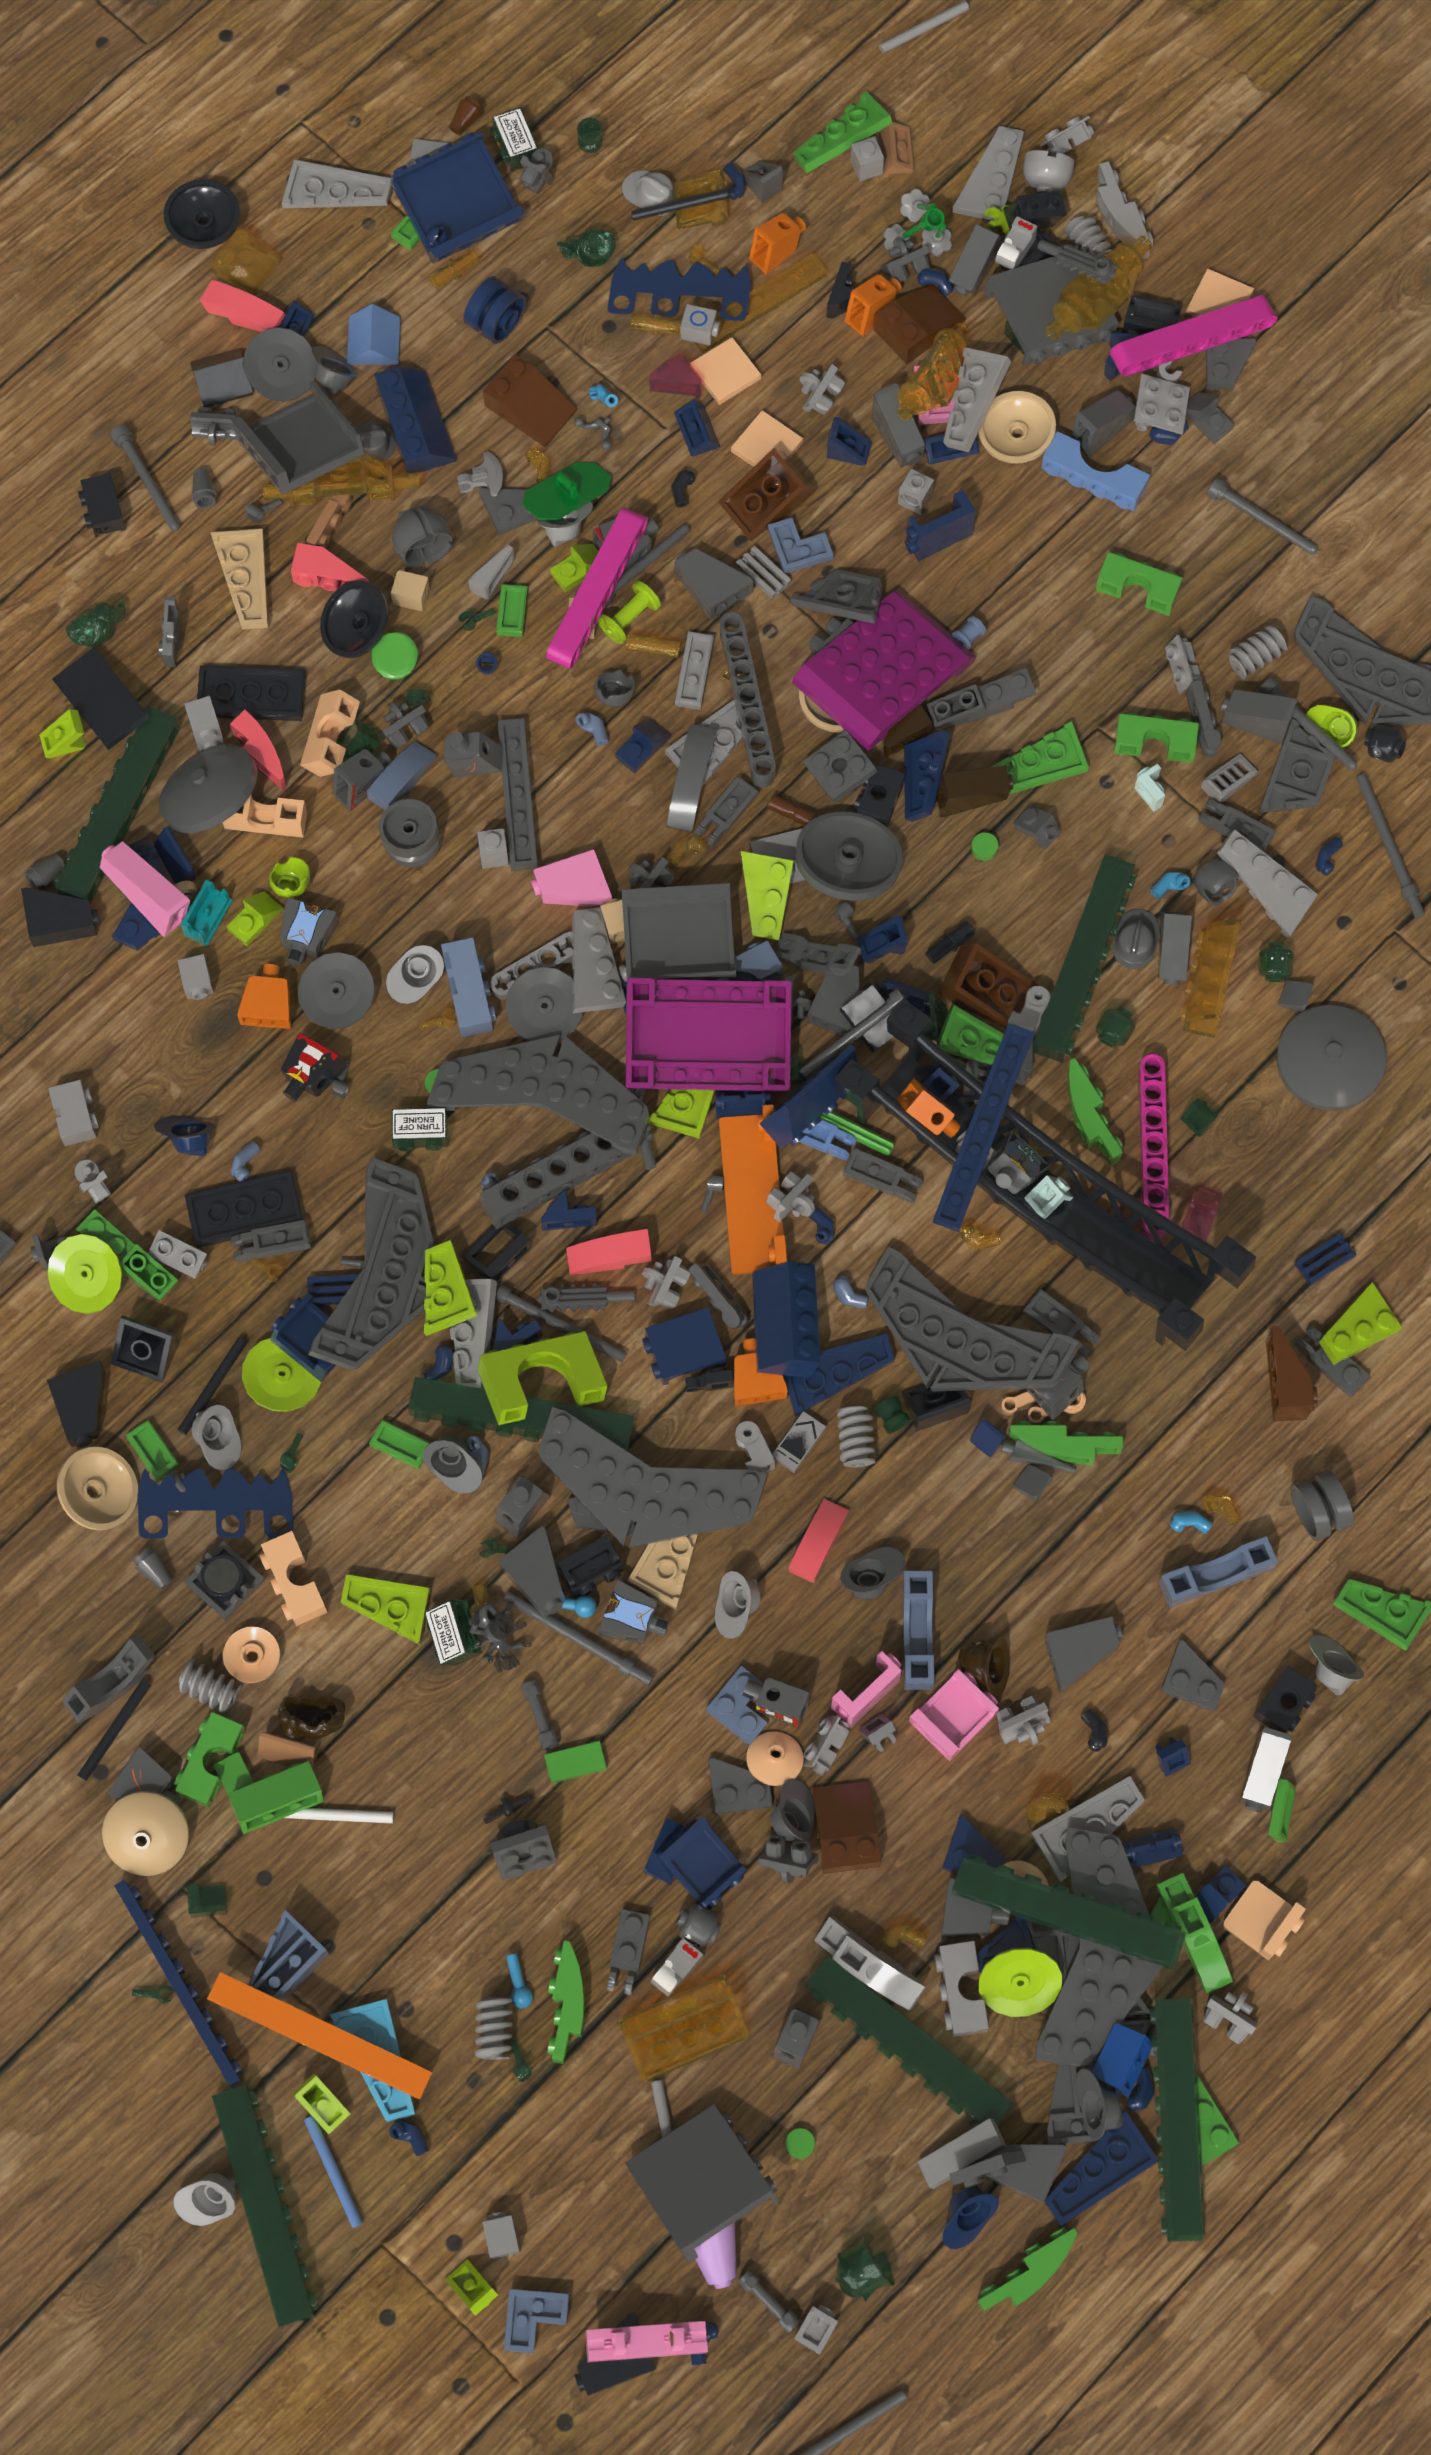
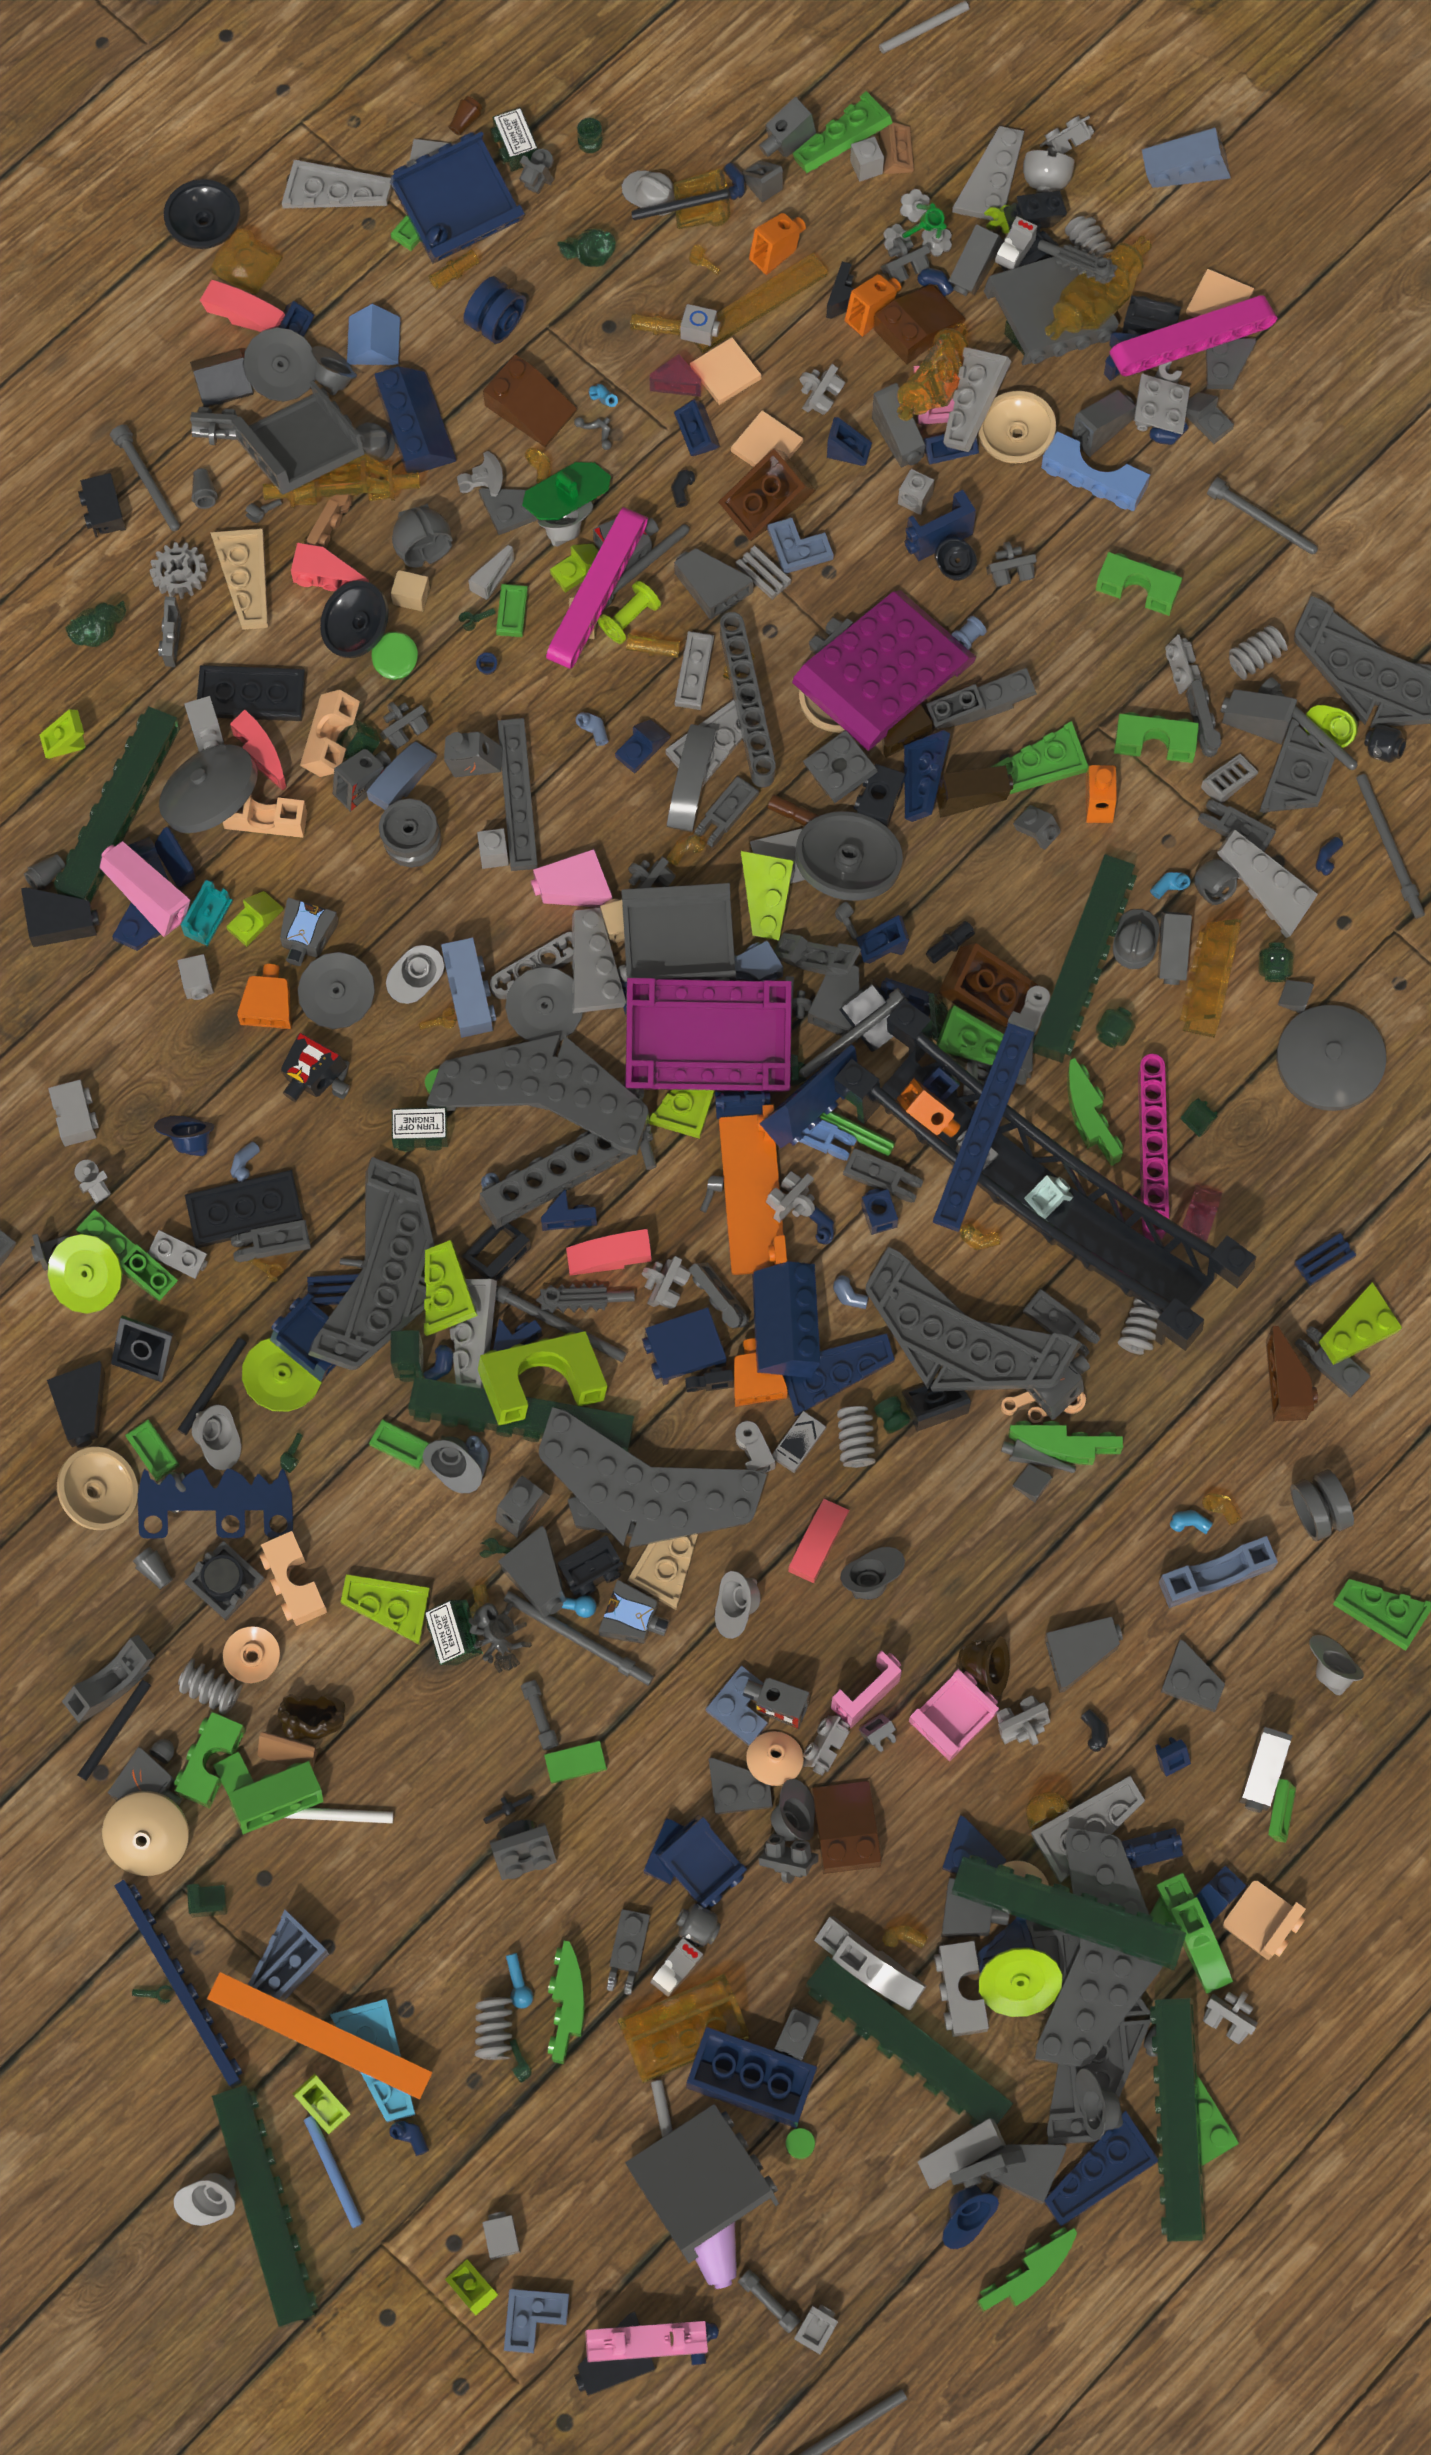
(101, 698): black tile -> none
(162, 1750): none -> dark grey hinge
(178, 571): none -> light grey gear
(188, 889): tan tile -> none
(290, 878): lime hair -> none
(407, 1355): none -> clear green brick
(416, 697): clear green plate -> none
(614, 688): dark grey hair -> none
(666, 283): dark blue piece -> none
(751, 2077): none -> dark blue slope
(788, 129): none -> dark grey torso
(843, 595): dark grey wing -> none
(862, 2272): clear green helmet -> none
(879, 1222): none -> dark blue brick
(918, 1630): sand blue arch -> none
(947, 553): none -> black helmet
(984, 846): bright green tile -> none
(987, 1438): dark blue slope -> none
(1000, 569): none -> dark grey hips
(1015, 1163): dark grey torso -> none
(1100, 789): none -> orange torso
(1120, 216): light grey slope -> none
(1122, 2059): blue panel -> none
(1139, 1328): none -> light grey piece
(1144, 2093): dark blue arm -> none
(1149, 790): light aqua bracket -> none
(1187, 160): none -> sand blue wedge
(1291, 1685): black brick -> none

